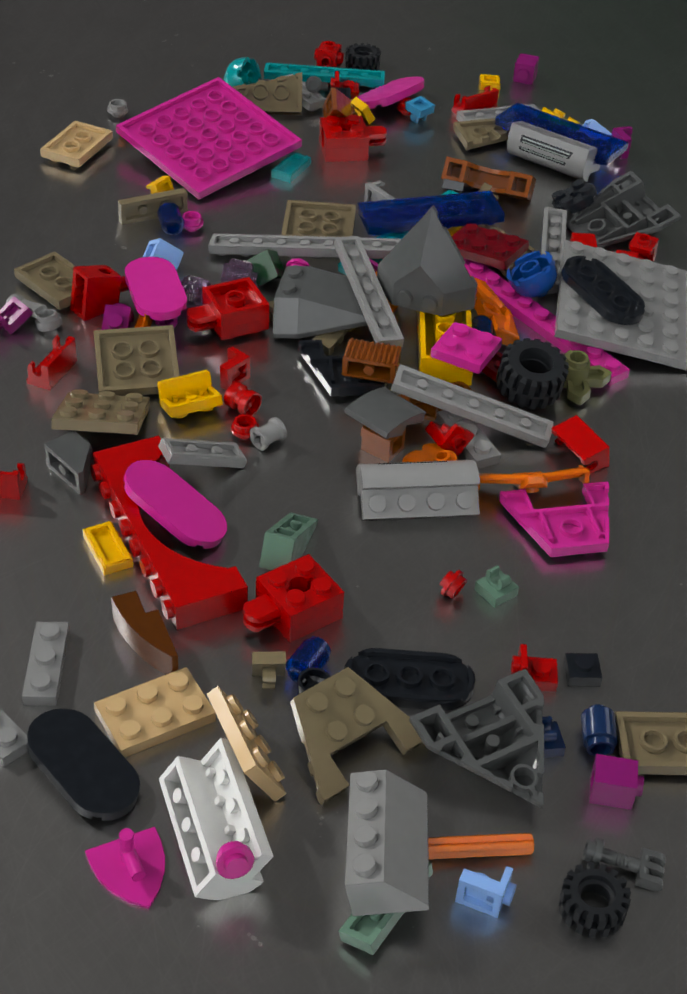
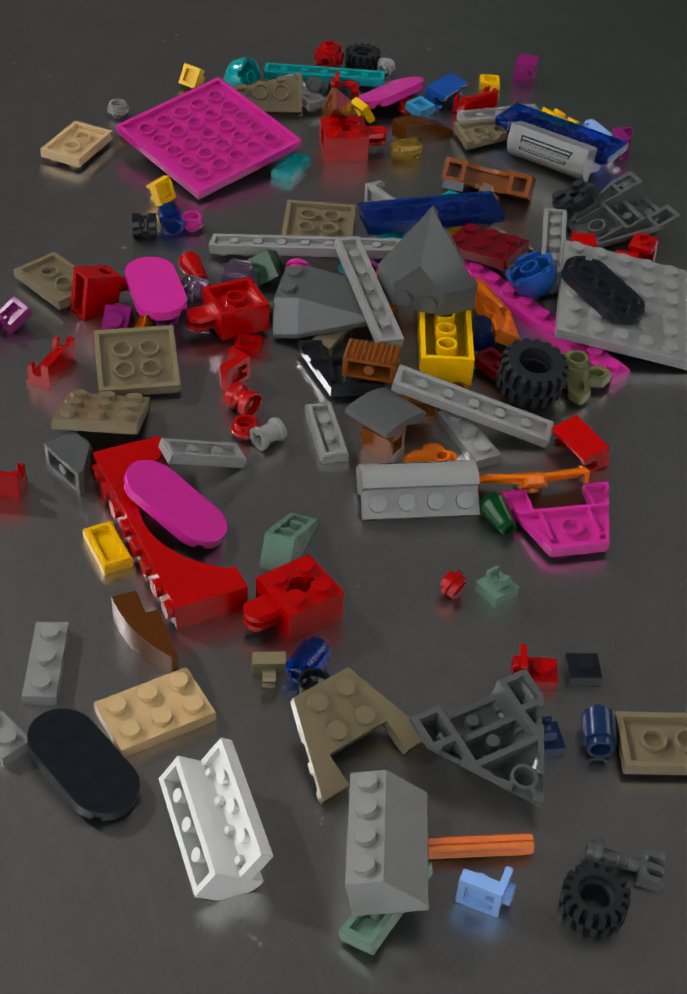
(45, 318): light grey piece -> none
(130, 866): dark pink shield -> none
(138, 224): none -> black wheel
(146, 206): dark tan plate -> none
(164, 250): light blue panel -> none
(188, 394): yellow bracket -> none
(191, 76): none -> yellow tile
(191, 264): none -> red cone
(234, 860): dark pink plate -> none
(248, 747): tan plate -> none
(249, 344): none -> red tile
(326, 433): none -> light grey tile
(387, 65): none -> light grey plate
(406, 149): none -> clear yellow brick
(416, 677): black tile -> none
(422, 127): none -> reddish brown slope
(444, 88): none -> blue hinge
(450, 438): red bracket -> none
(466, 347): dark pink plate -> none
(497, 512): none -> dark green cone
(615, 782): magenta brick -> none

